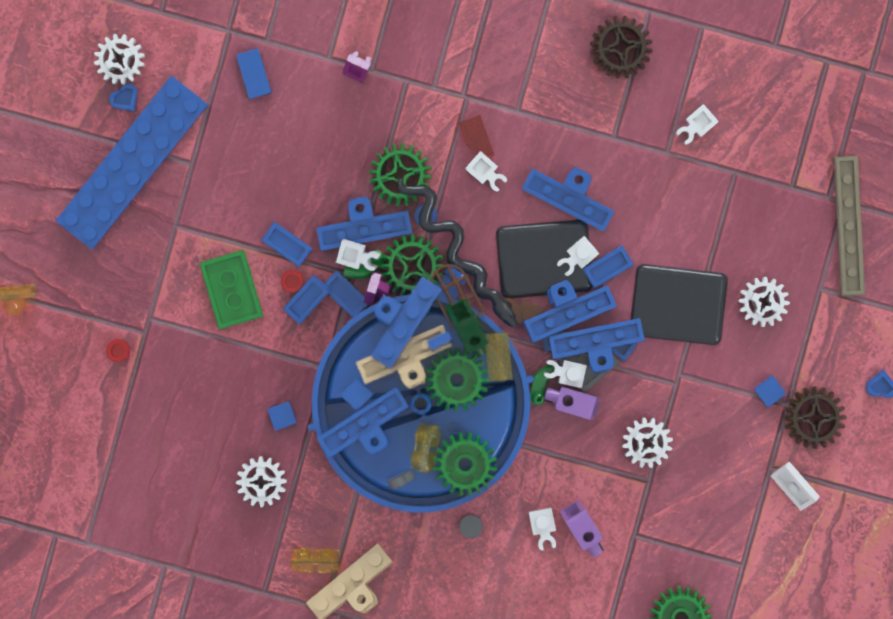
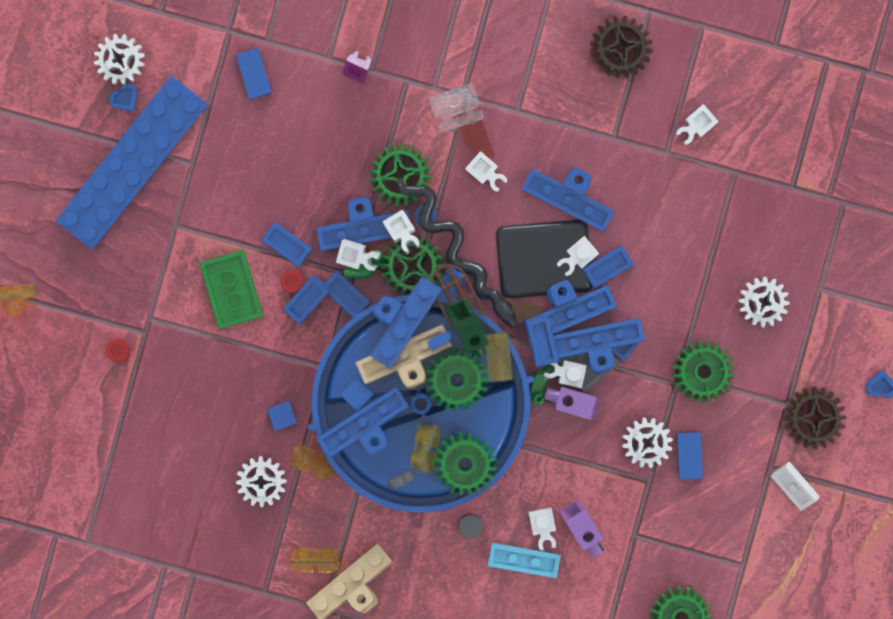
(304, 460): none -> clear yellow hinge
(376, 289): magenta tile -> none
(400, 229): none -> white plate
(455, 102): none -> clear plate
(524, 560): none -> medium azure plate
(541, 341): none -> blue tile
(680, 303): black piece -> none
(689, 371): none -> green gear
(689, 455): none -> blue tile
(769, 391): blue tile -> none
(849, 226): dark tan tile -> none

